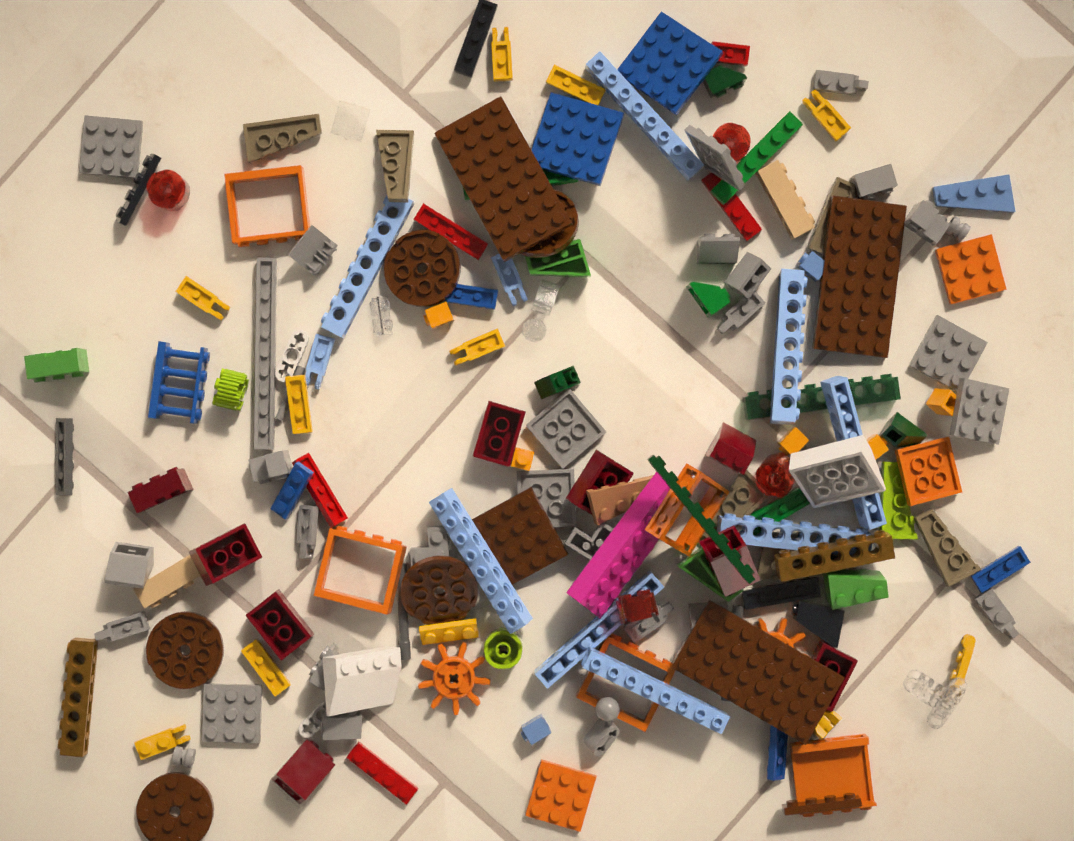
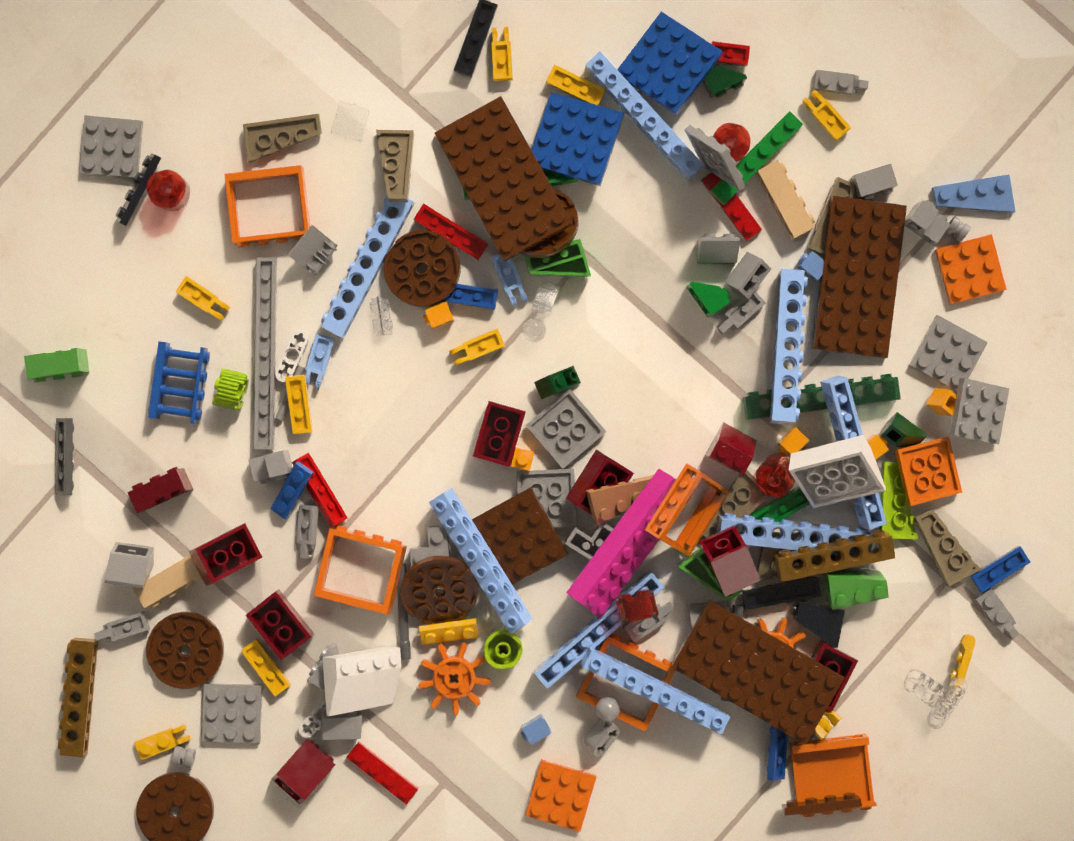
(707, 524): dark green plate -> none

